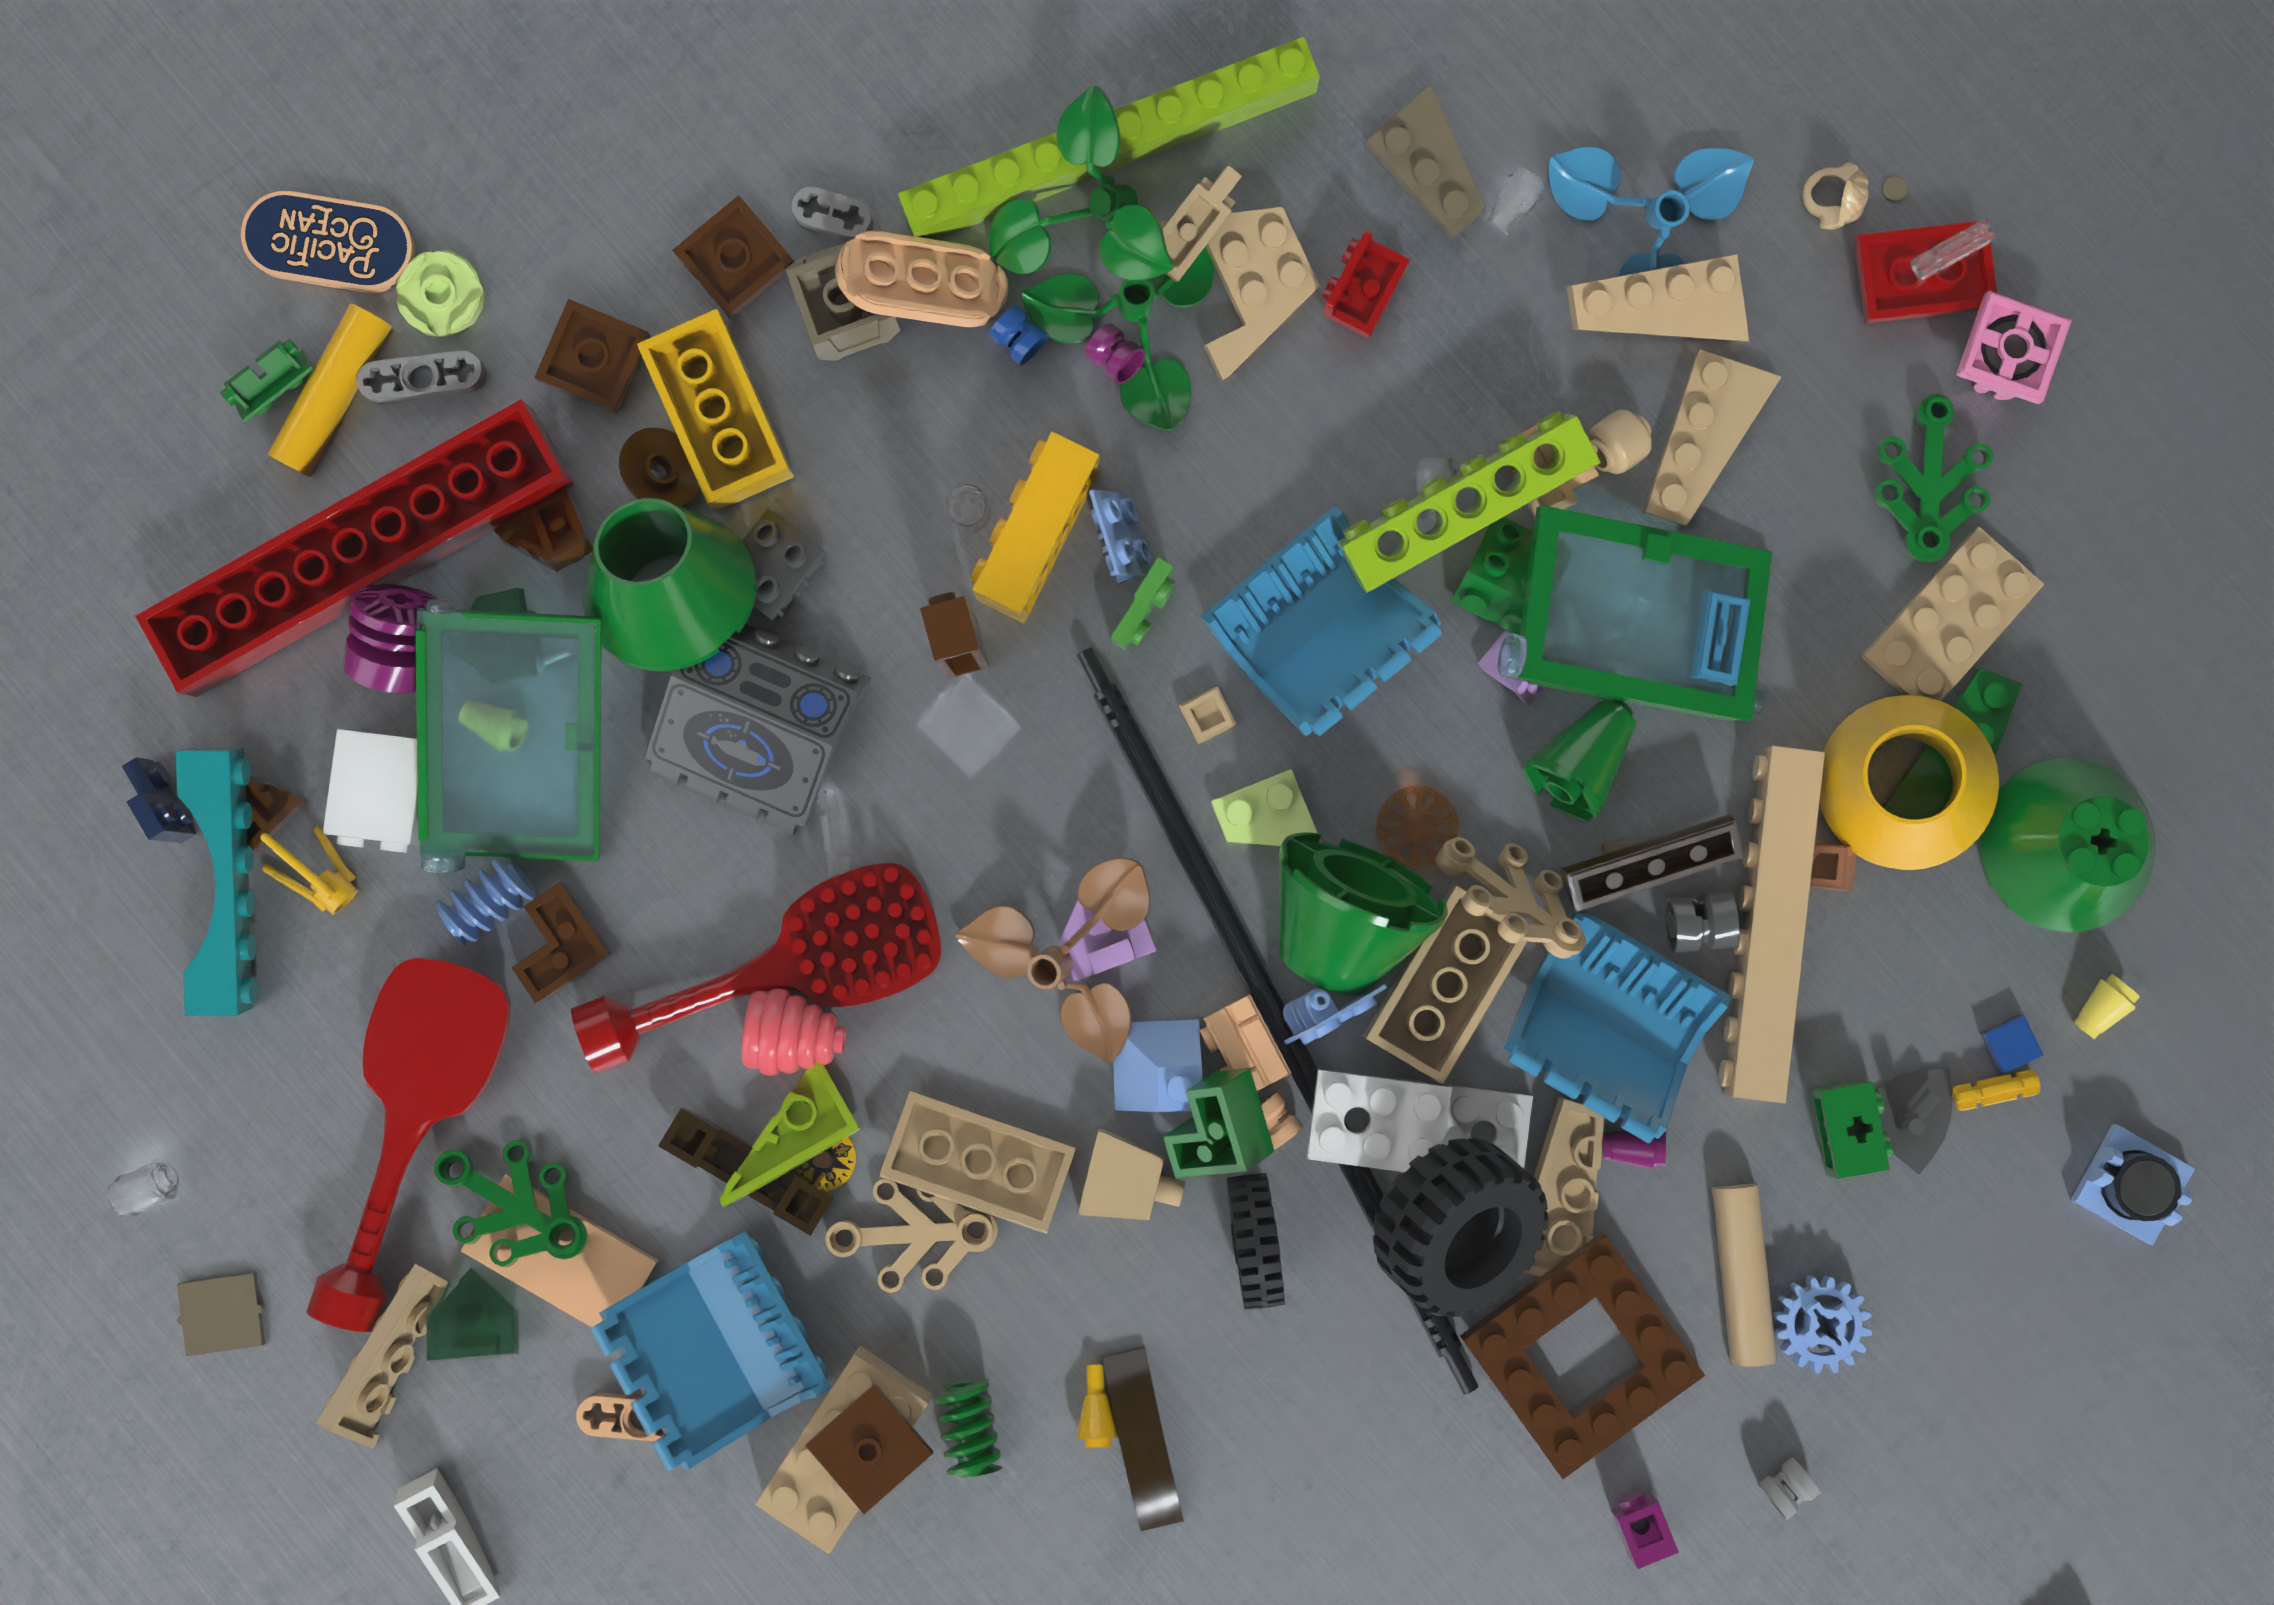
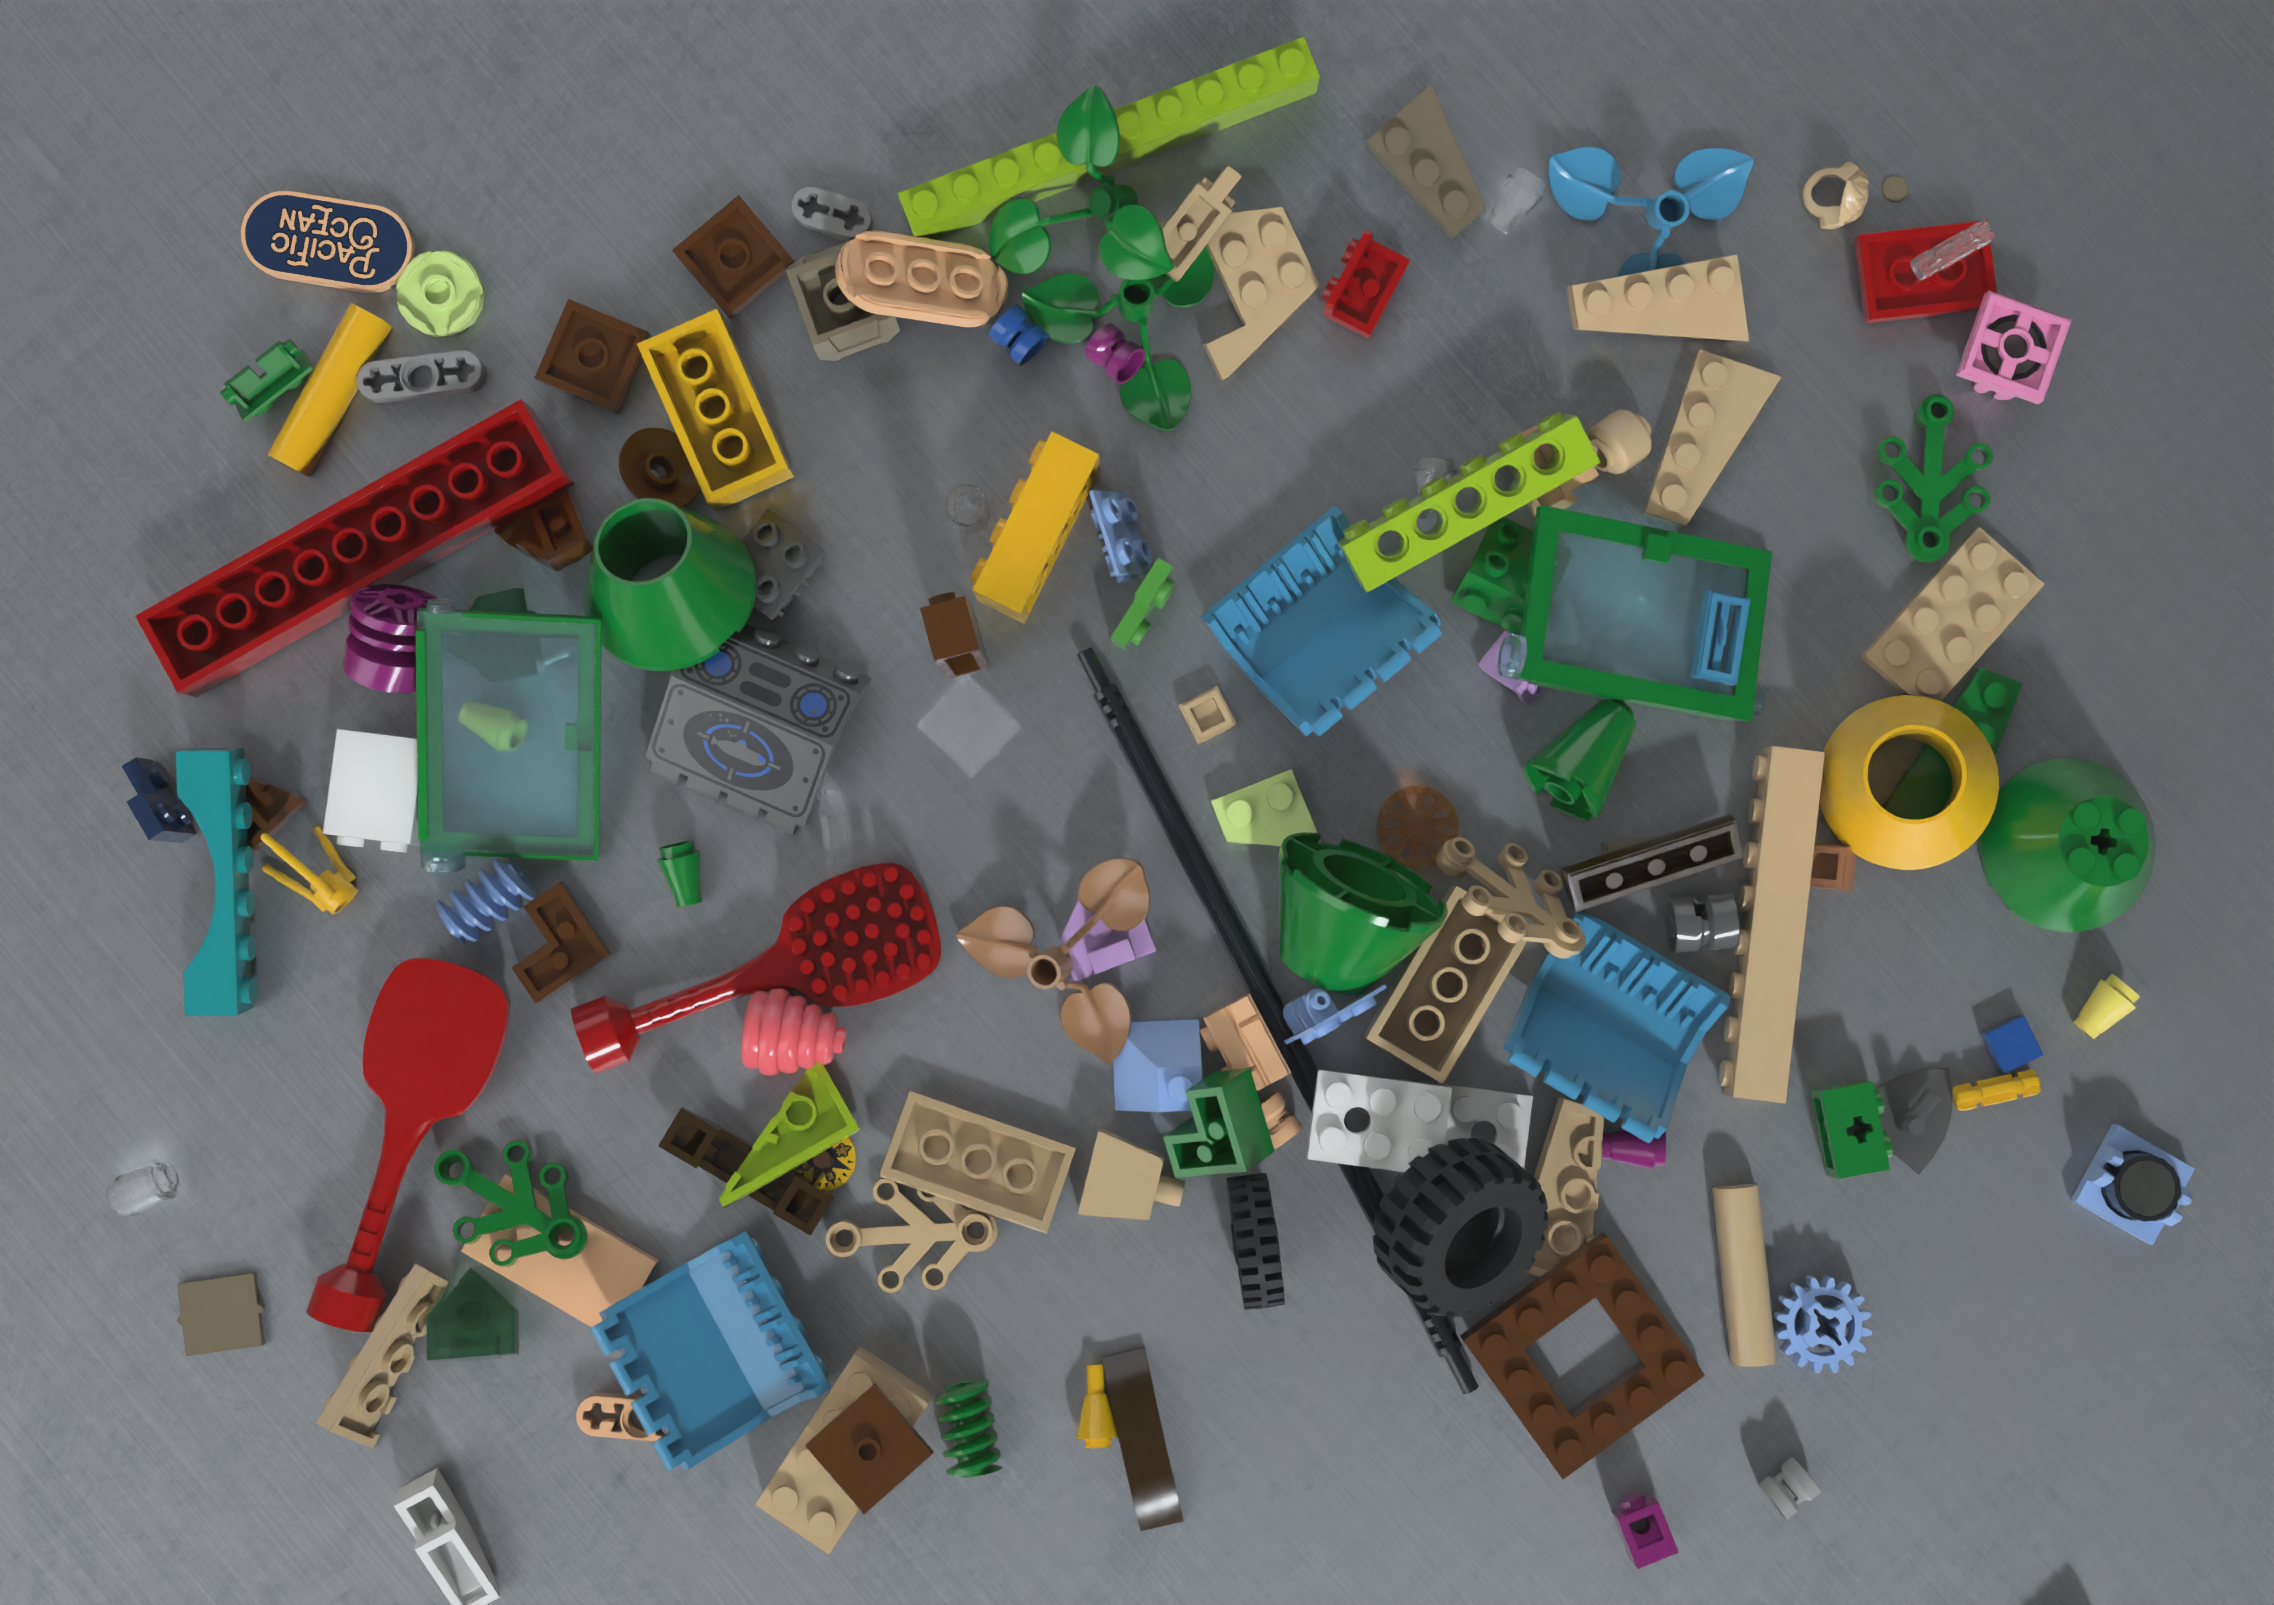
(682, 871): none -> green cone

